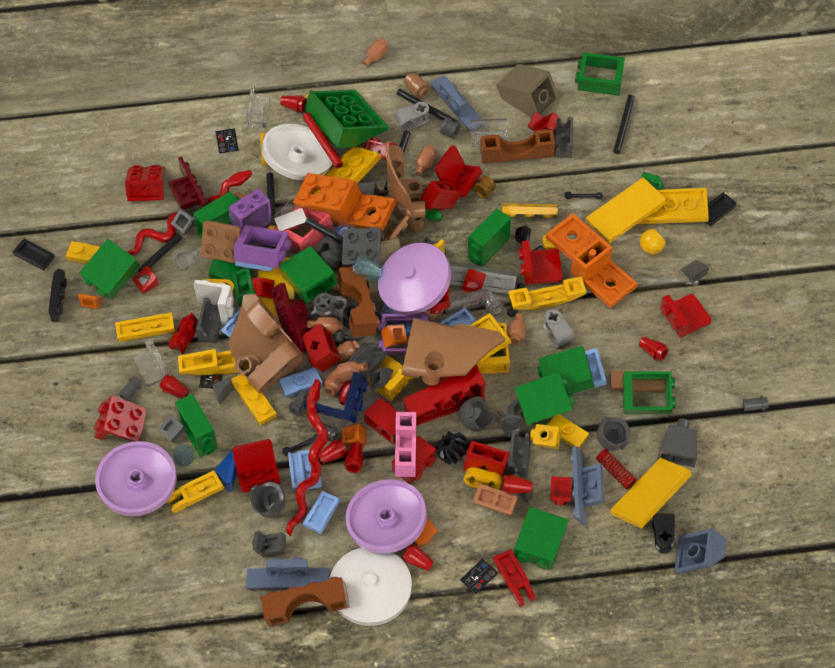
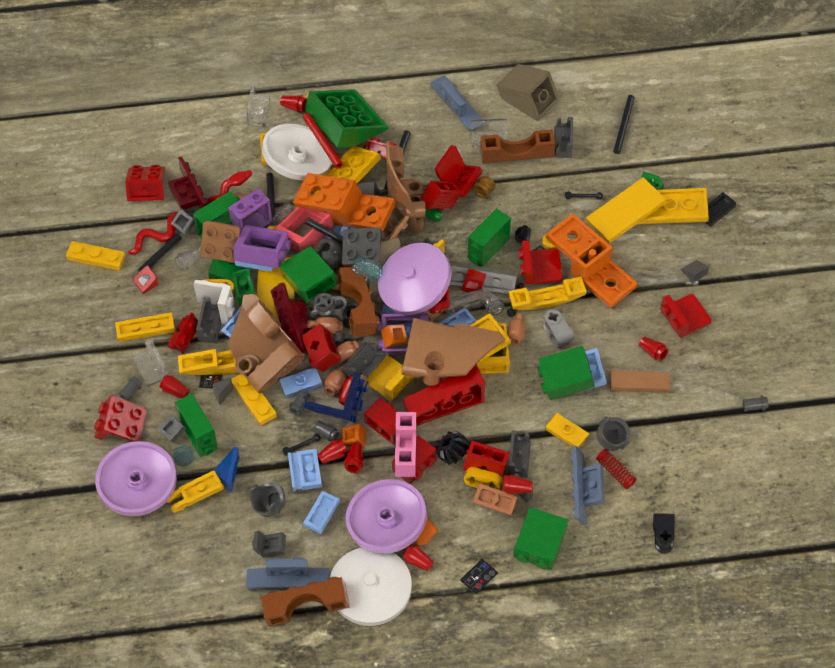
(33, 254): black tile -> none
(58, 287): black hinge -> none
(89, 301): orange slope -> none
(109, 269): green brick -> none
(227, 141): black sticker -> none
(255, 464): red bracket -> none
(263, 287): red slope -> none
(290, 219): white sticker -> none
(313, 456): red animal -> none
(345, 371): nougat plant -> none
(376, 51): nougat plant -> none
(380, 377): dark grey slope -> none
(412, 117): light grey piece -> none
(416, 85): medium nougat brick -> none
(425, 159): nougat plant -> none
(432, 110): black bar -> none
(450, 127): dark grey wheel -> none
(475, 415): dark grey cap -> none
(510, 421): dark grey piece -> none
(513, 576): red hinge -> none
(529, 210): yellow plate -> none
(539, 122): red bracket -> none
(545, 397): green brick -> none
(553, 437): yellow brick -> none
(560, 490): red bracket -> none
(599, 85): green window -> none
(650, 493): yellow tile -> none
(651, 242): yellow piece -> none
(670, 402): green window -> none
(679, 444): dark grey torso -> none
(699, 550): sand blue slope -> none

